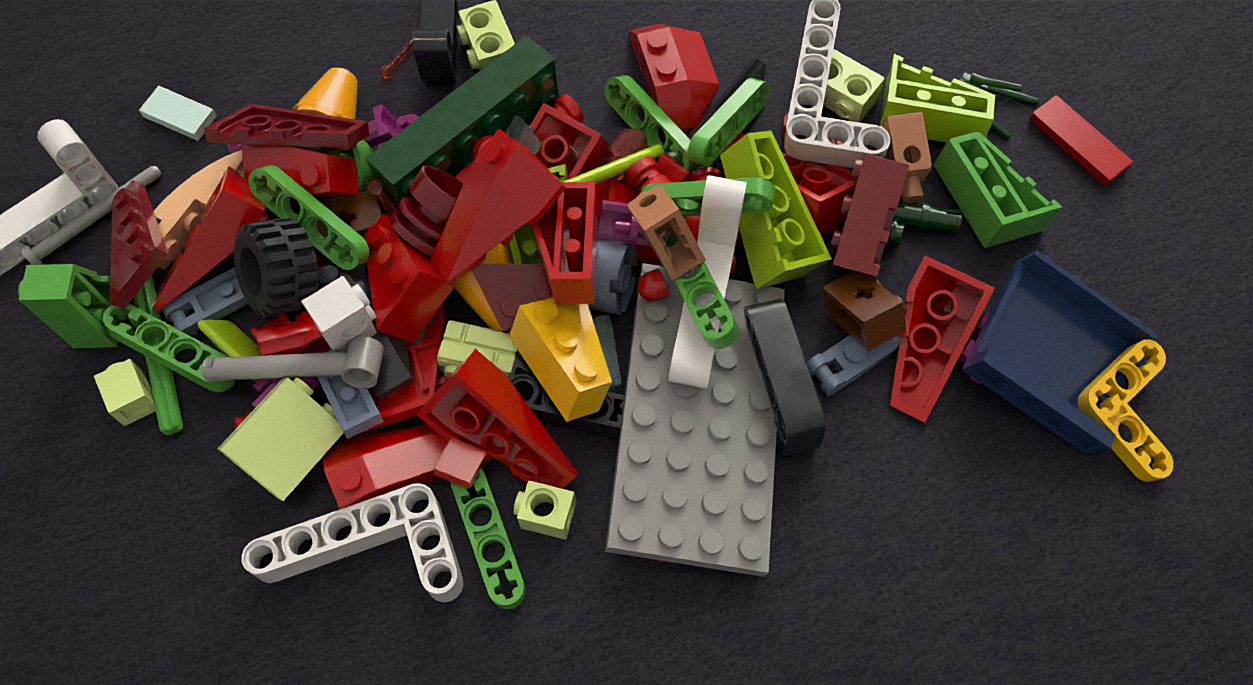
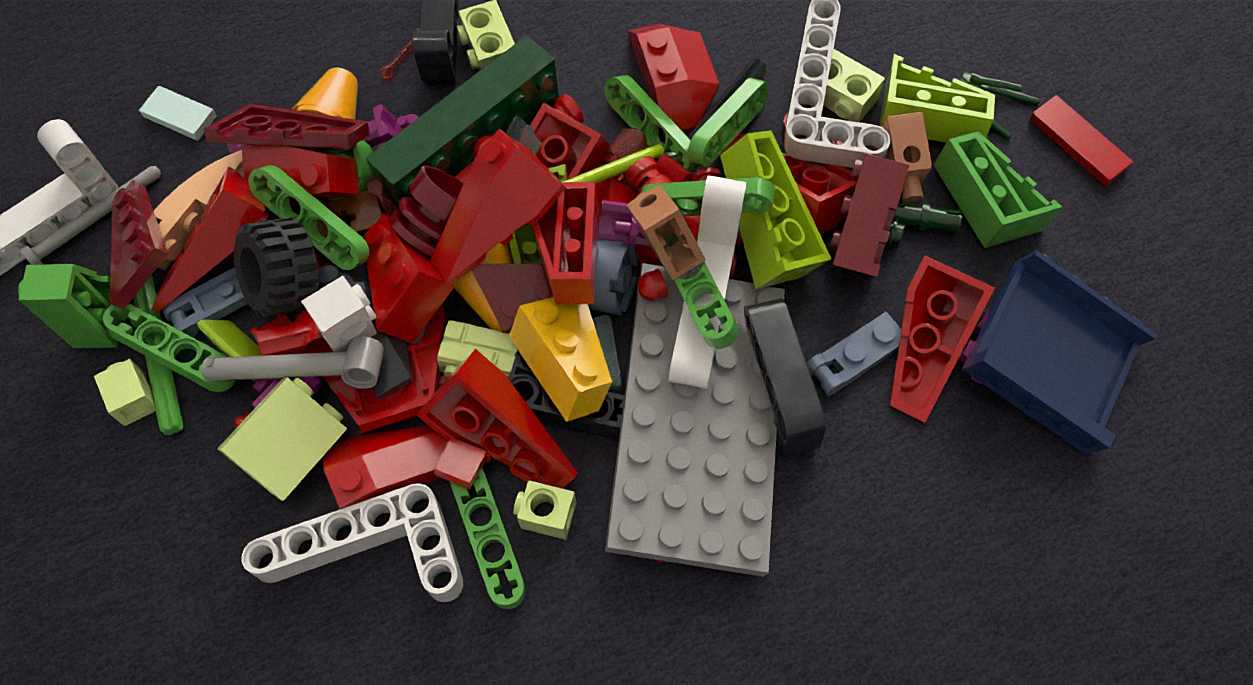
(351, 405): sand blue plate -> none
(865, 309): reddish brown brick -> none
(1116, 410): yellow beam -> none

